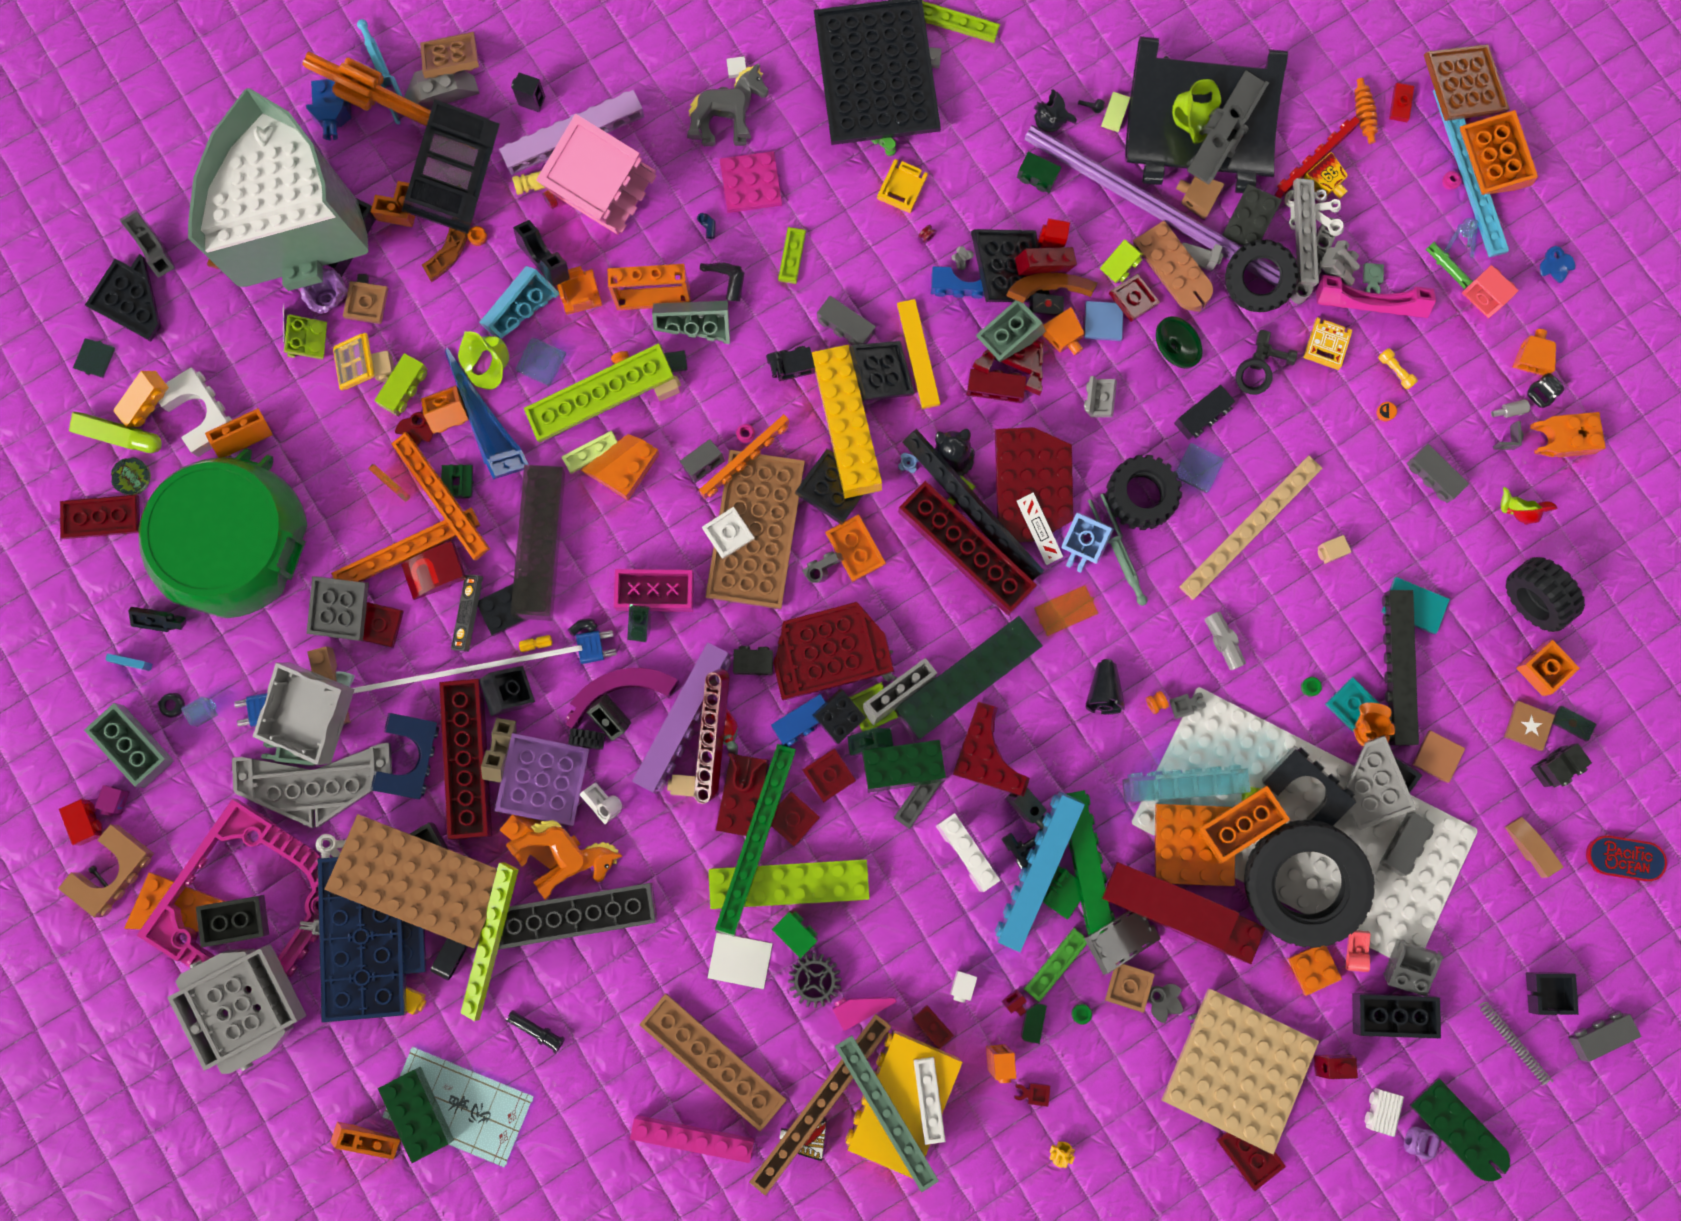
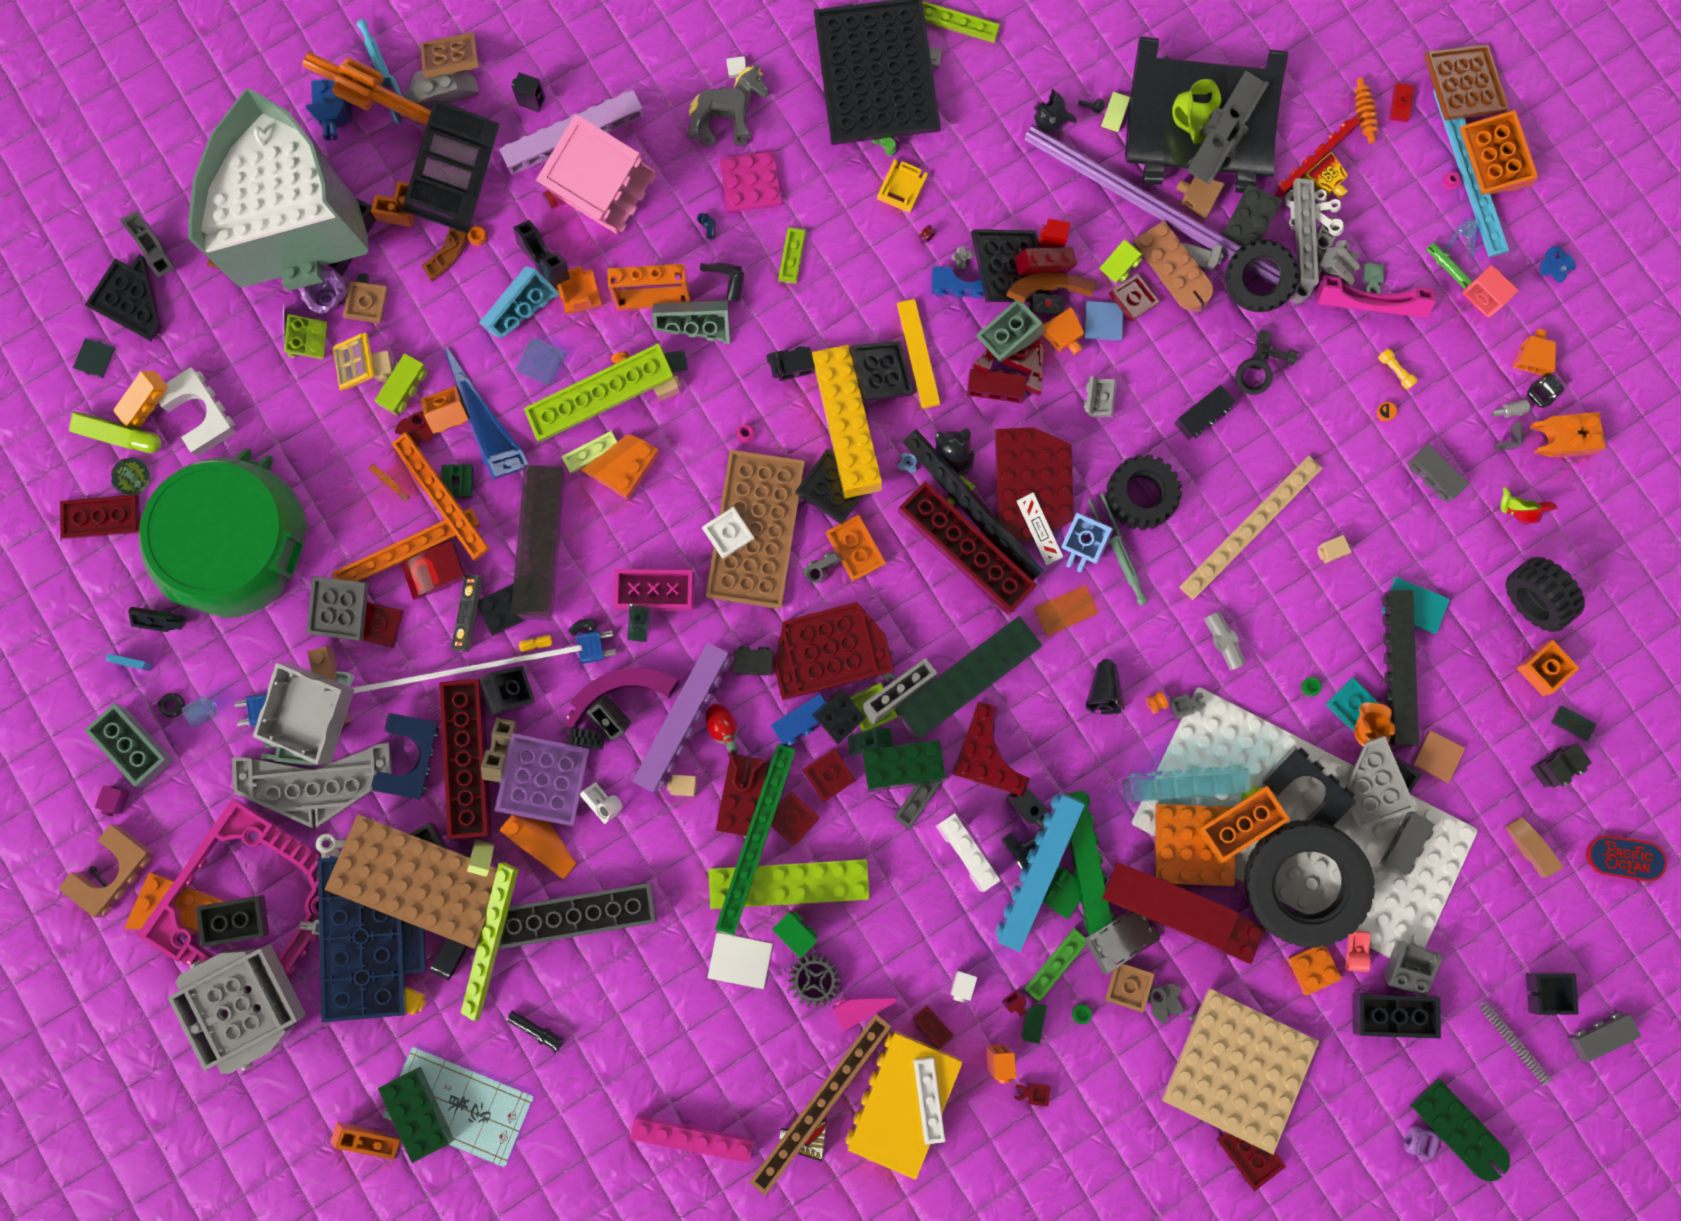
(81, 822): red brick -> none
(238, 433): orange brick -> none
(470, 351): lime piece -> none
(481, 857): none -> yellowish green tile
(527, 183): light yellow axle -> none
(566, 853): orange animal -> none
(702, 460): dark grey hinge -> none
(713, 1062): medium nougat plate -> none
(716, 728): dark red beam -> none
(752, 451): orange plate -> none
(845, 322): dark grey brick -> none
(886, 1113): sand green plate -> none
(1038, 172): dark green brick -> none
(1062, 1154): yellow gear -> none
(1178, 342): dark green dish -> none
(1199, 467): clear light blue tile -> none
(1330, 339): yellow container -> none
(1338, 1066): dark red torso -> none
(1384, 1112): white brick -> none
(1529, 726): medium nougat tile -> none

